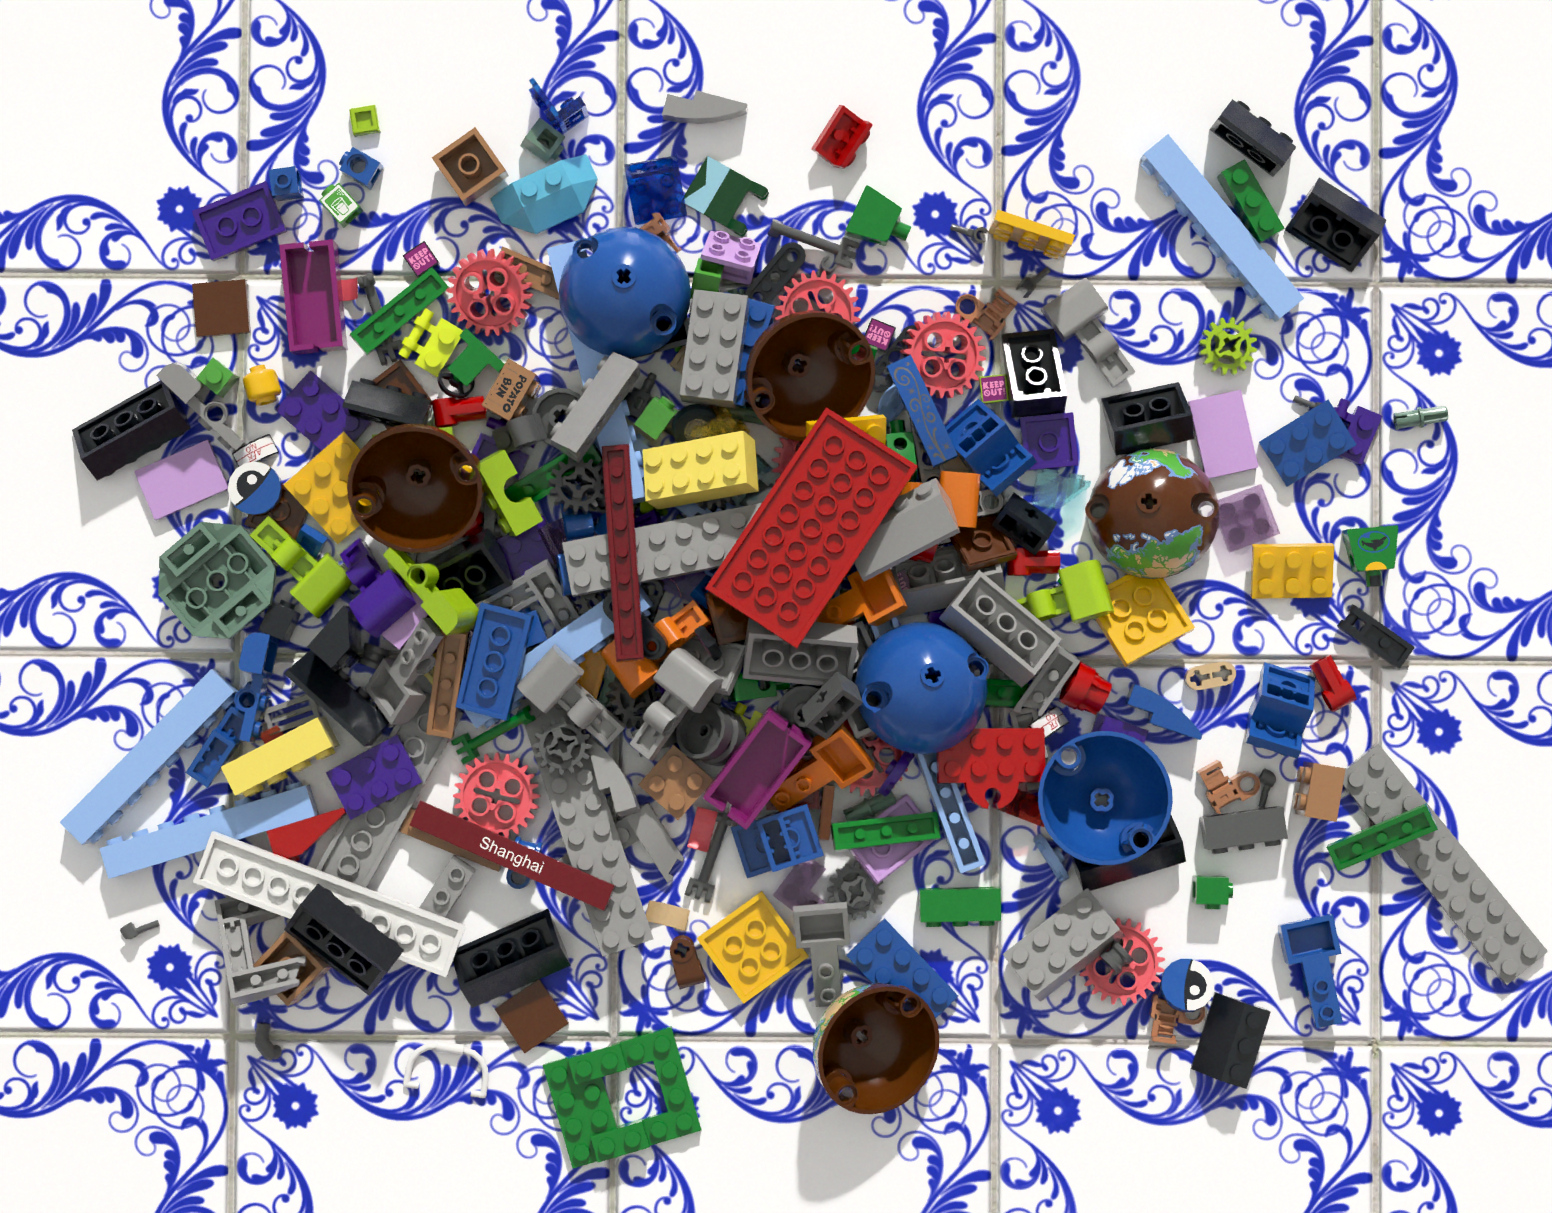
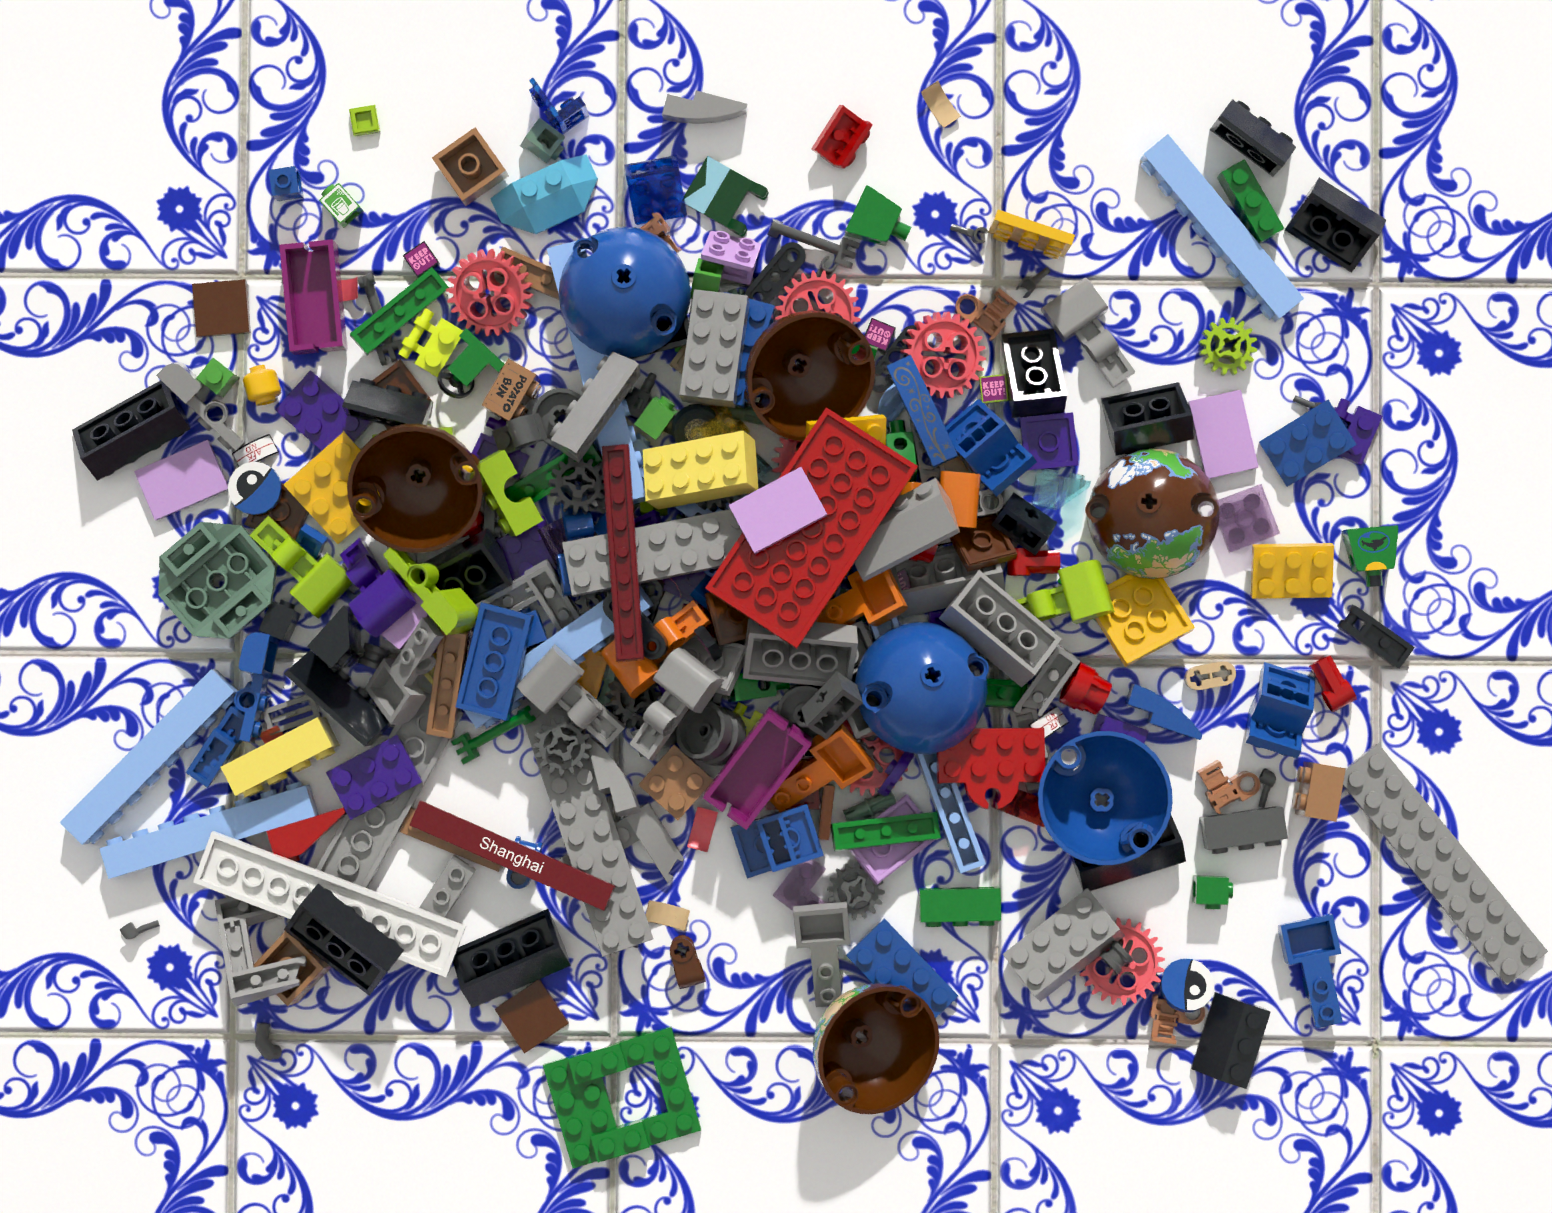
(239, 221): dark purple plate -> none
(368, 176): blue brick -> none
(451, 1048): white piece -> none
(453, 411): red piece -> none
(502, 771): coral gear -> none
(702, 882): dark grey hinge -> none
(752, 947): yellow plate -> none
(778, 510): none -> lavender tile
(940, 104): none -> tan sticker
(1052, 856): light blue plate -> none
(1382, 837): green plate -> none
(1420, 417): sand green axle -> none

